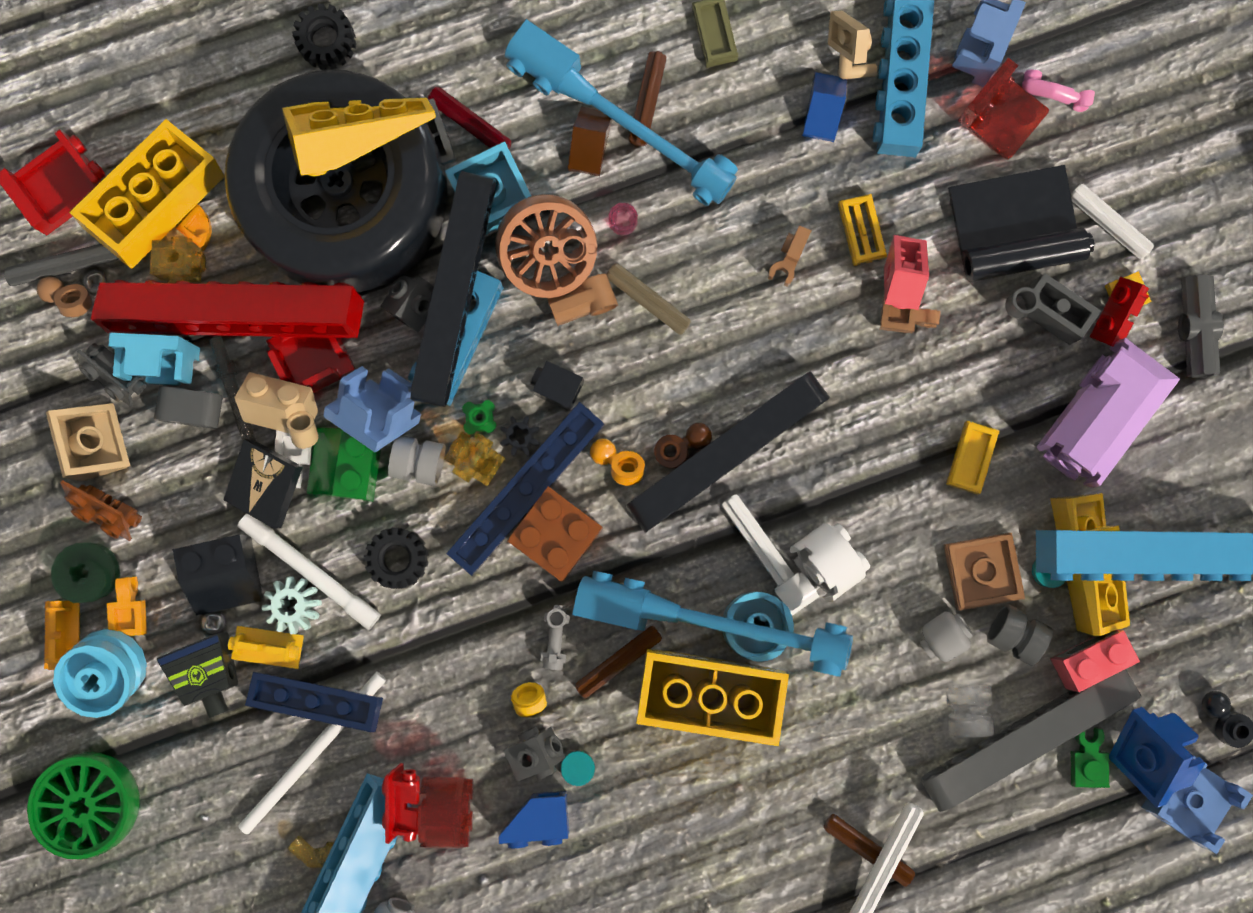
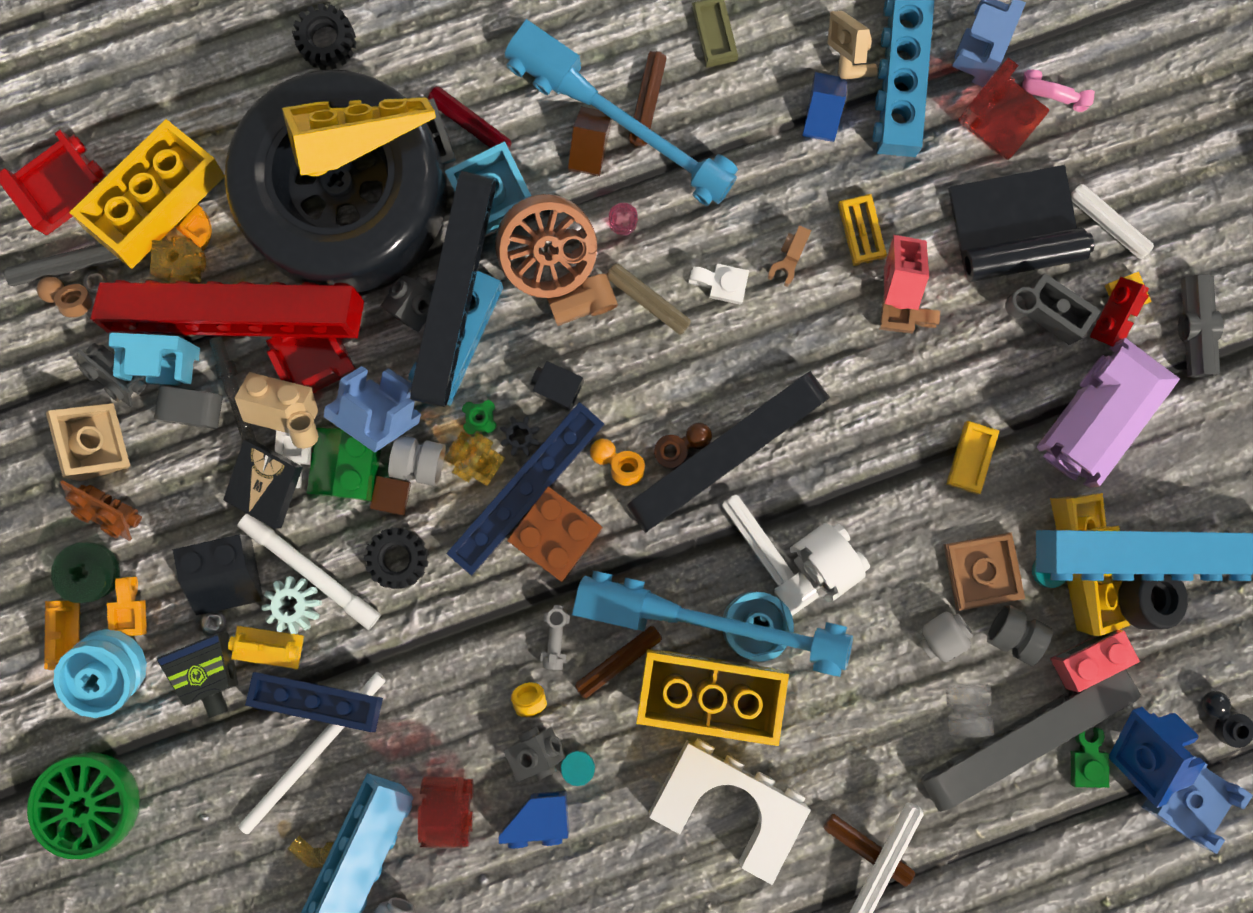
(390, 495): none -> reddish brown tile
(401, 788): red hinge -> none
(725, 283): none -> white plate
(779, 812): none -> white arch
(1137, 607): none -> black tyre

